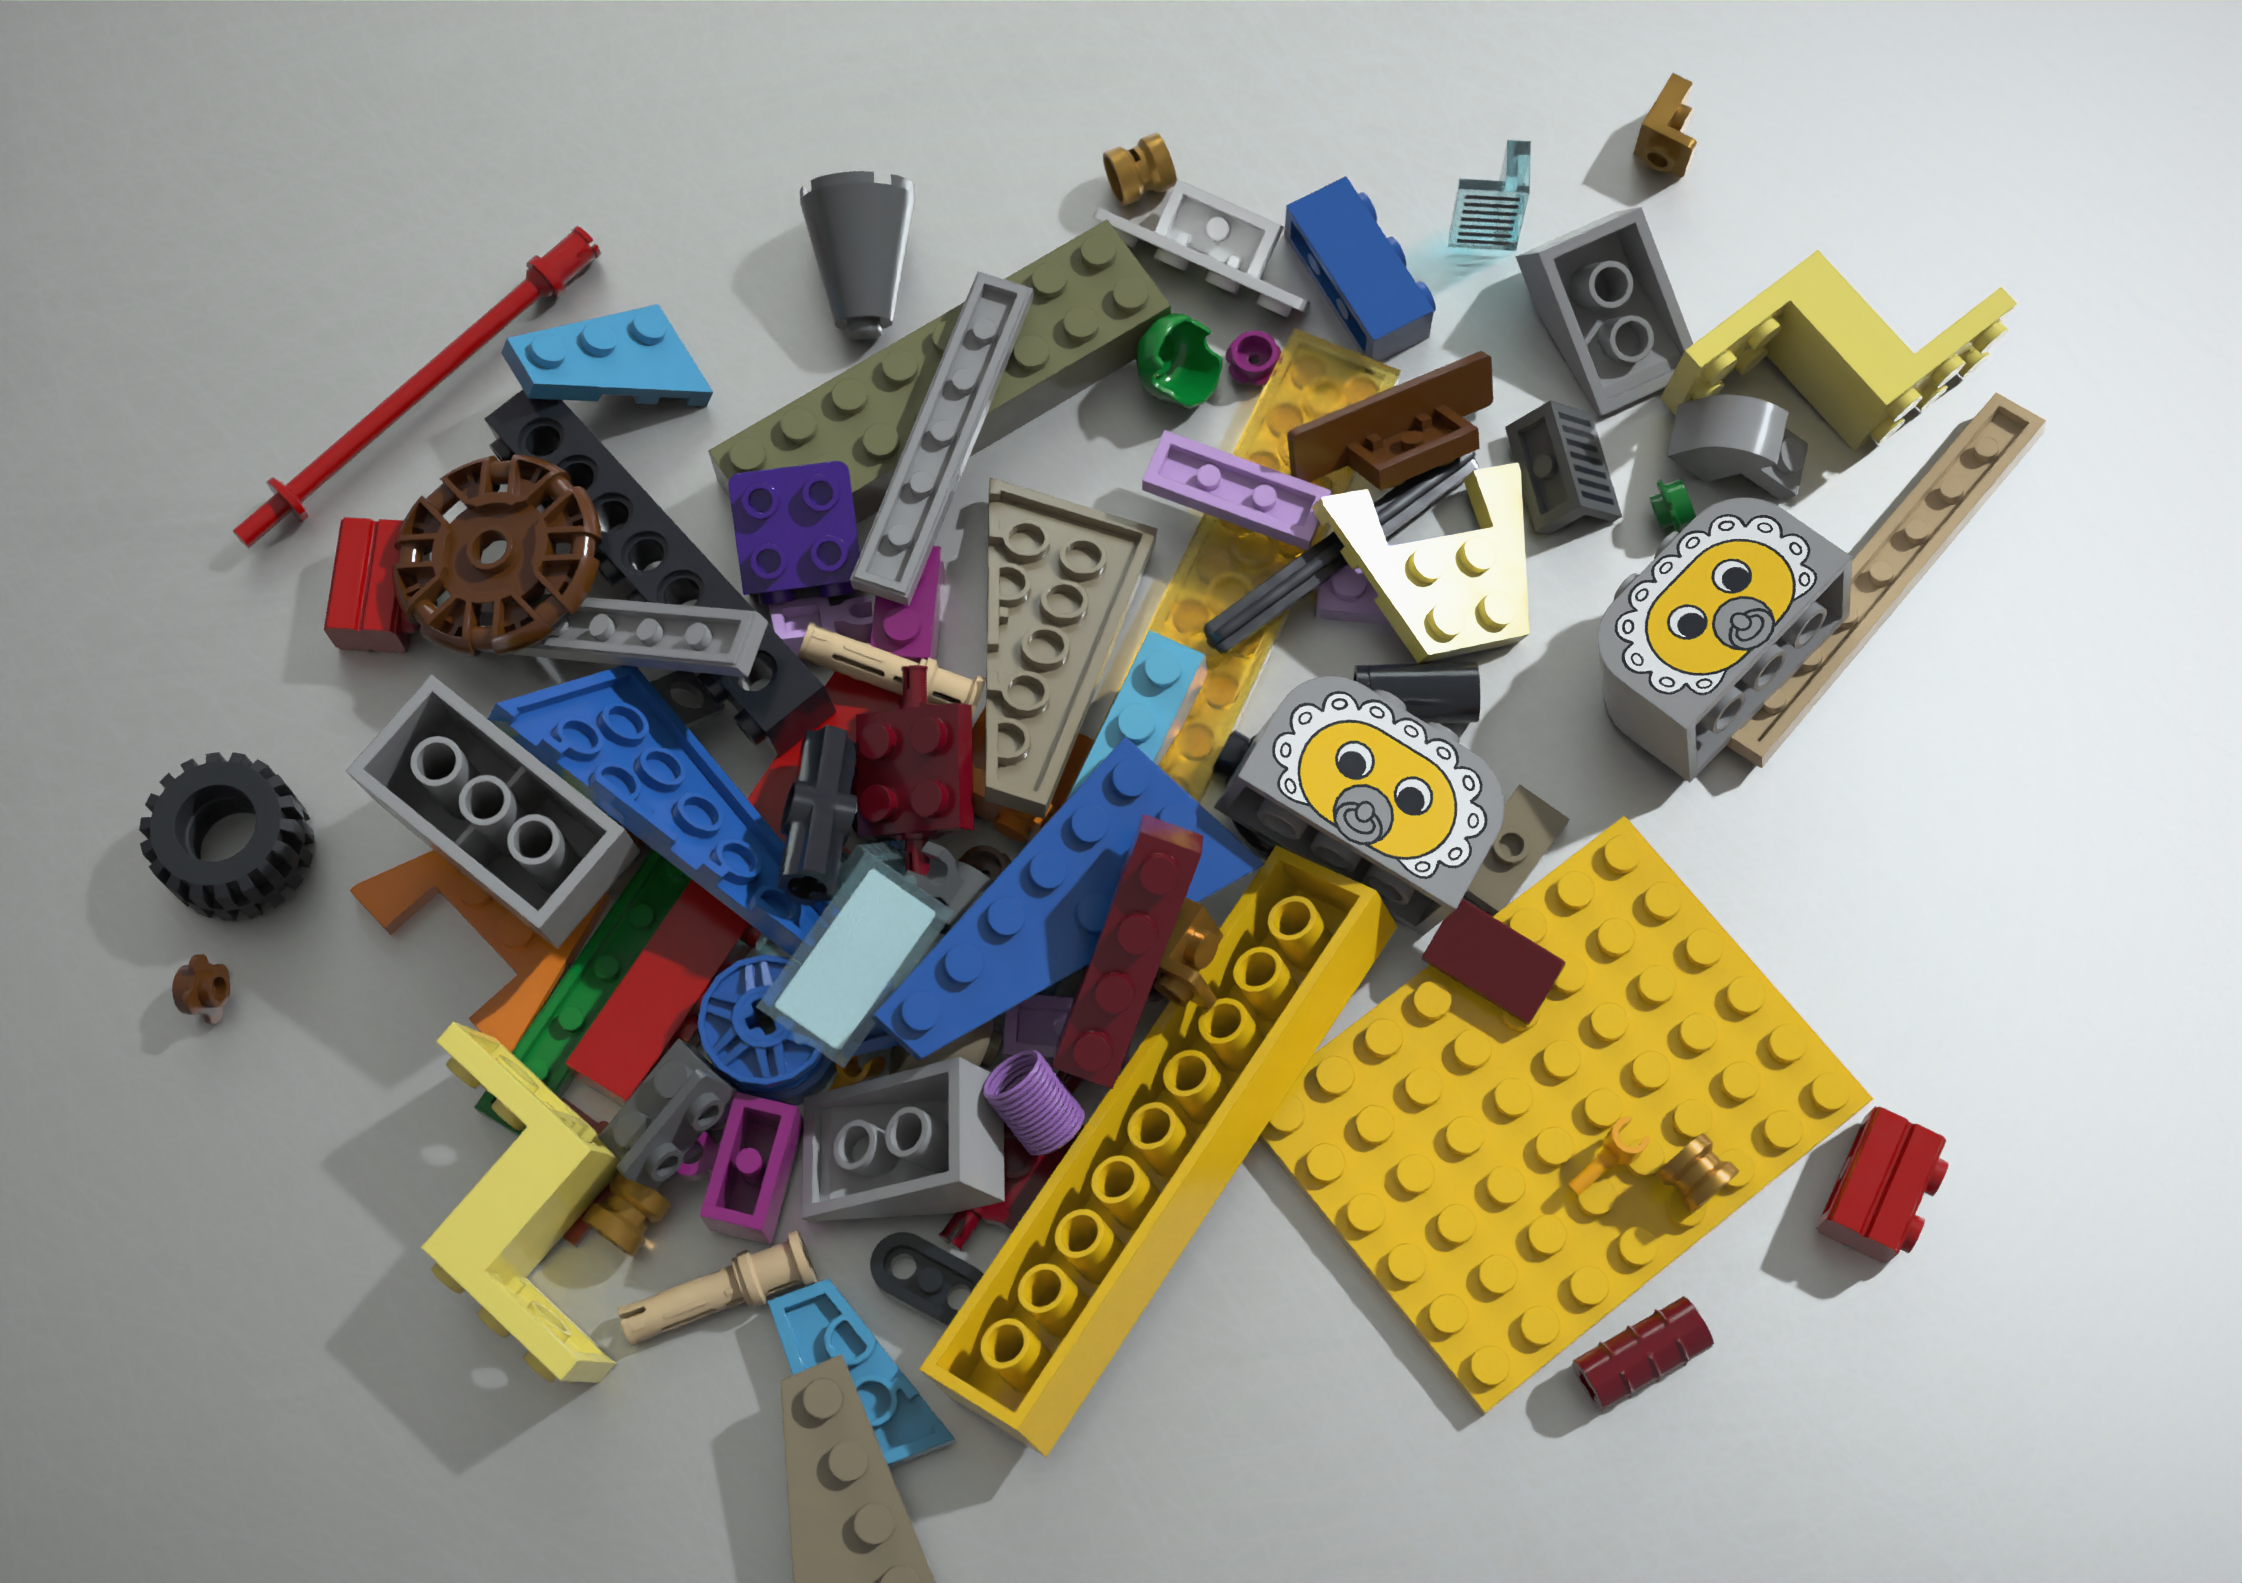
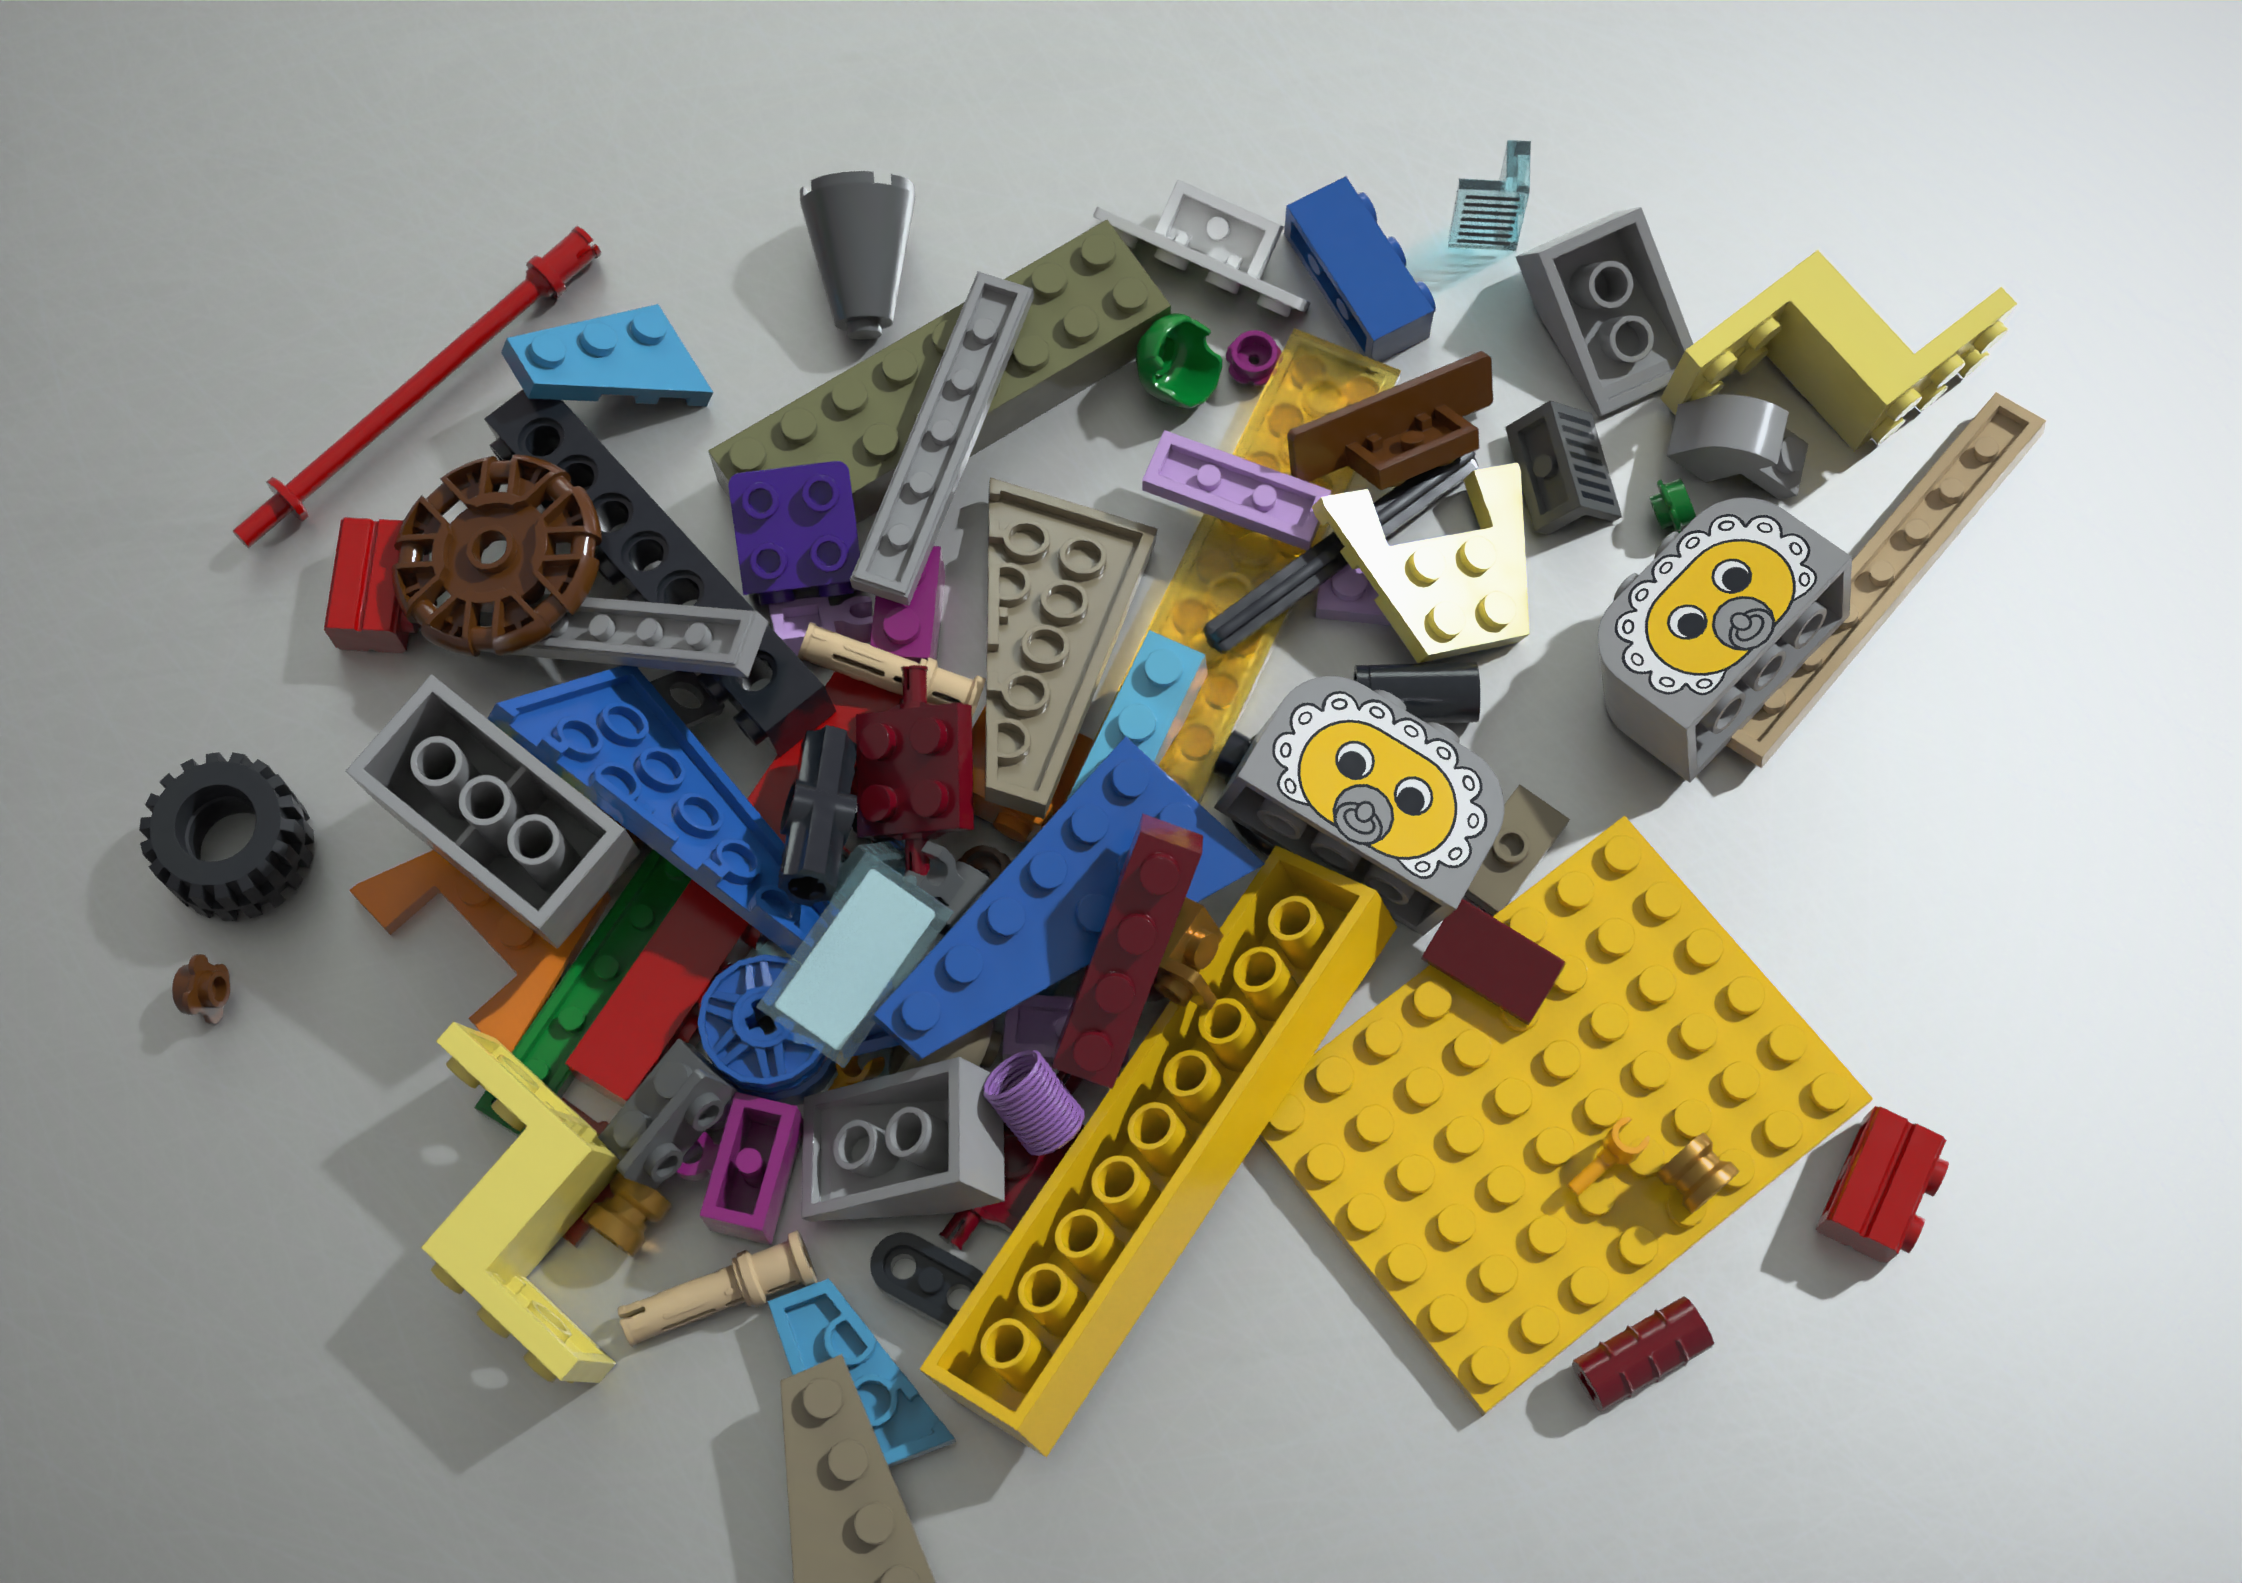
(1139, 169): pearl gold wheel -> none
(1661, 133): pearl gold bracket -> none

